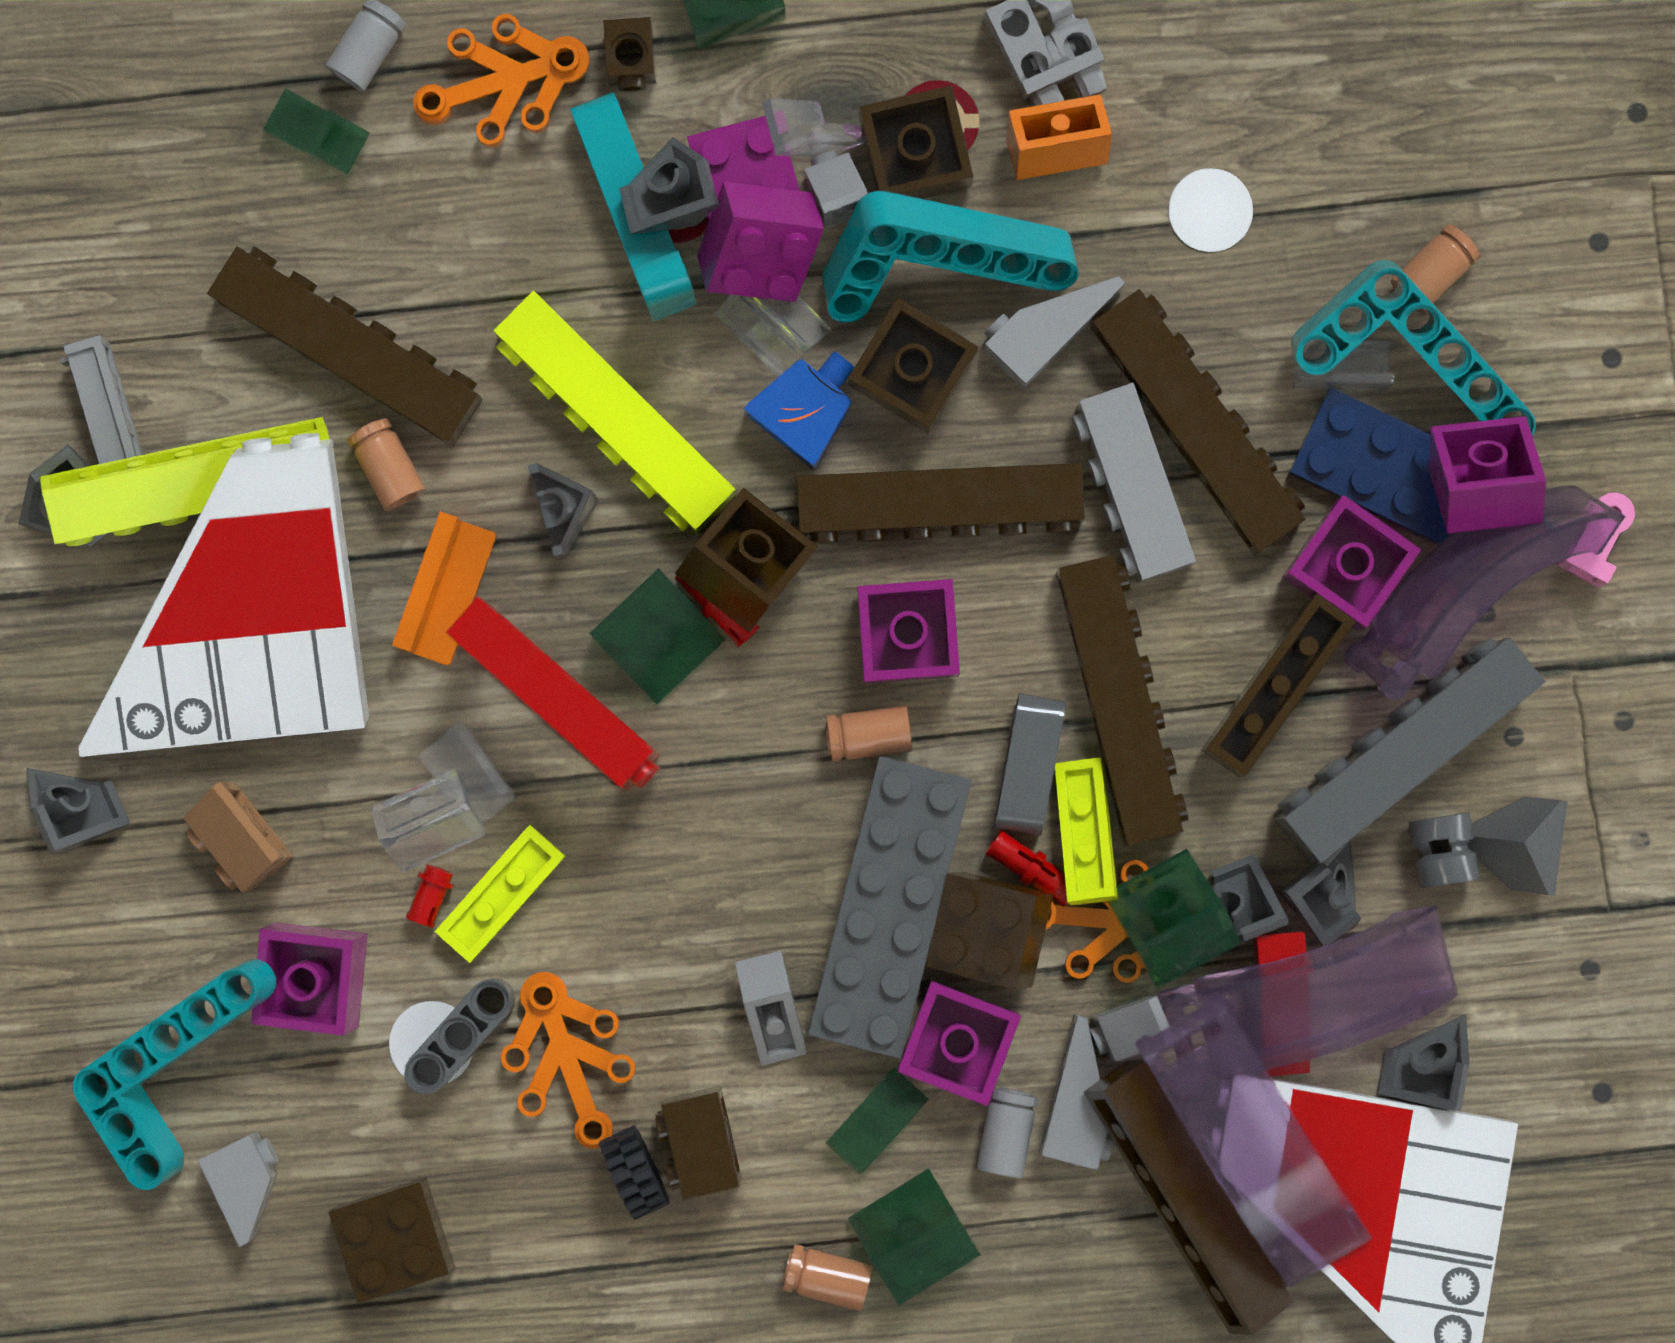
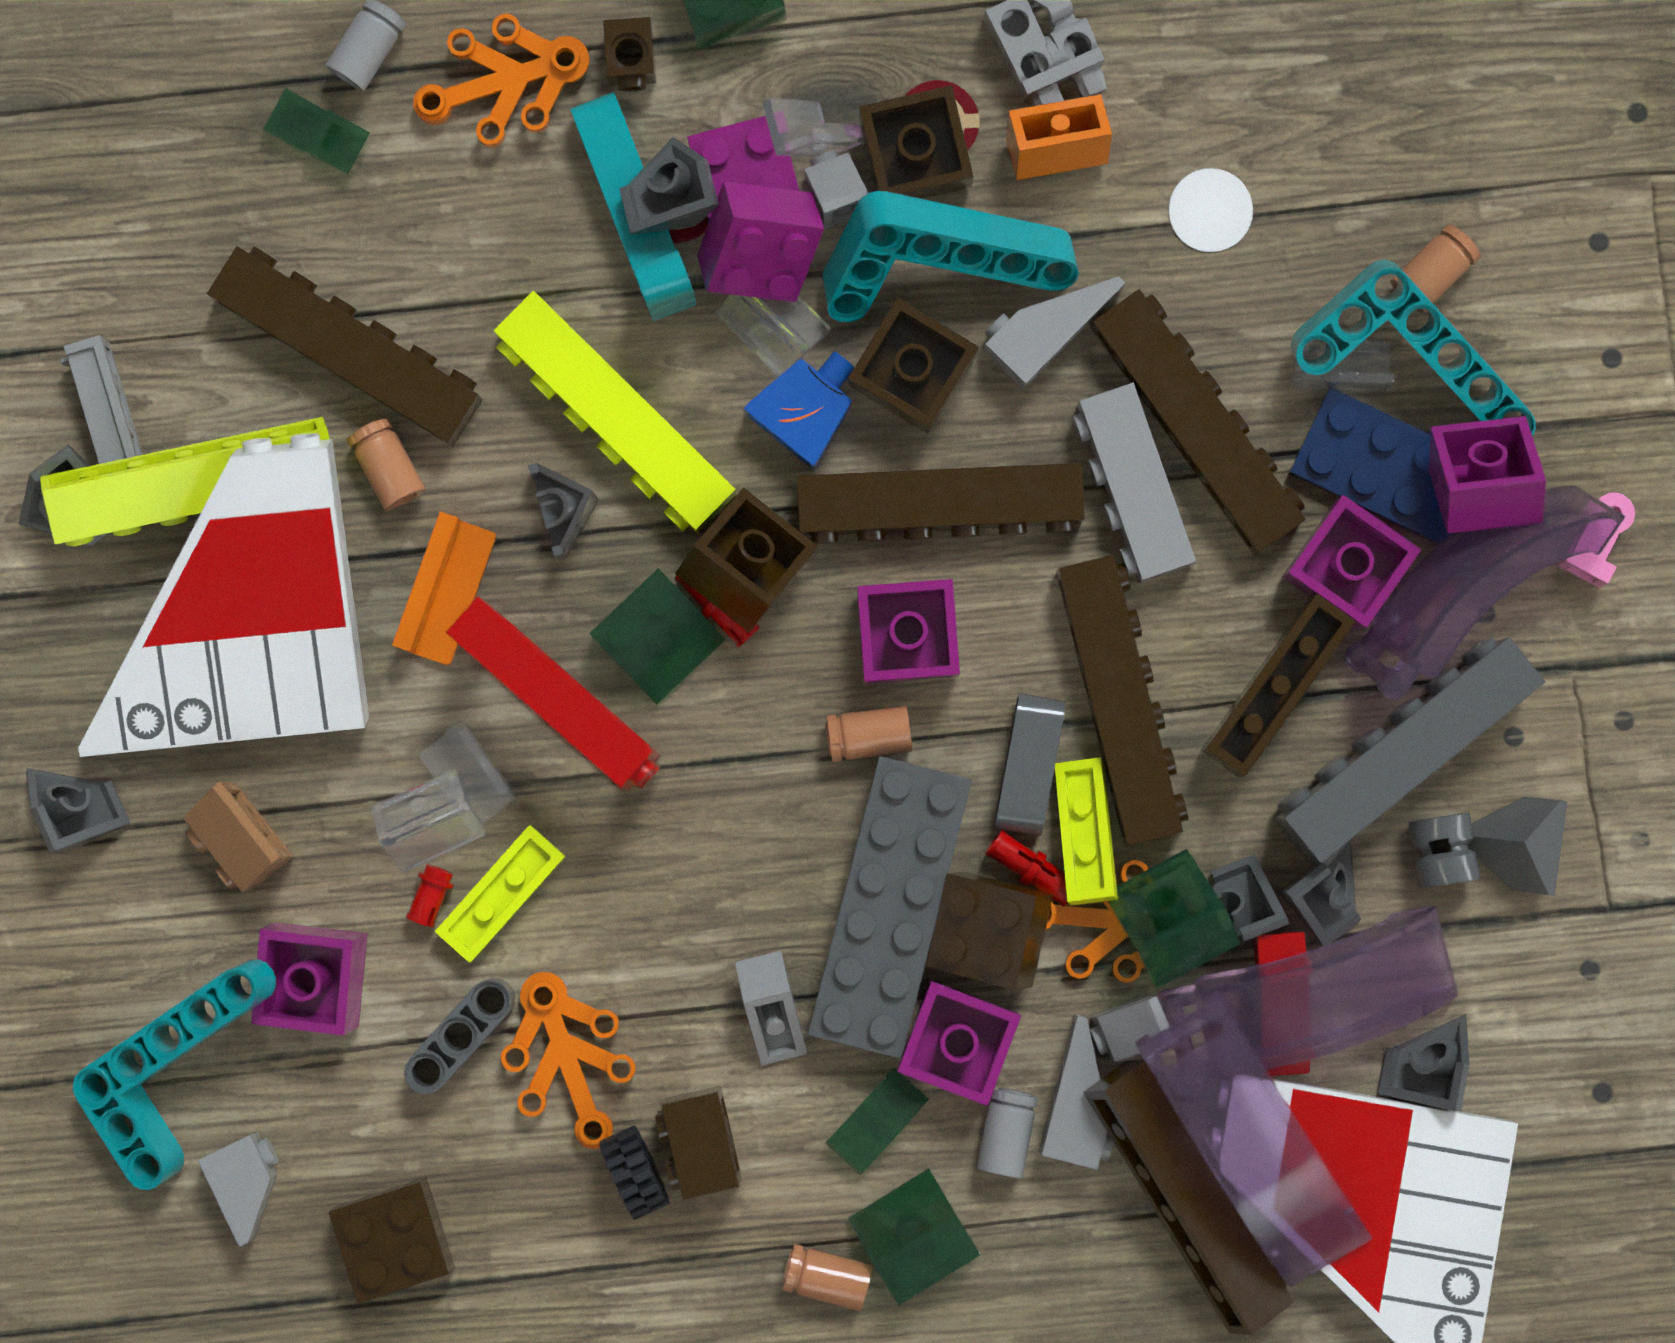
(415, 1027): white sticker -> none

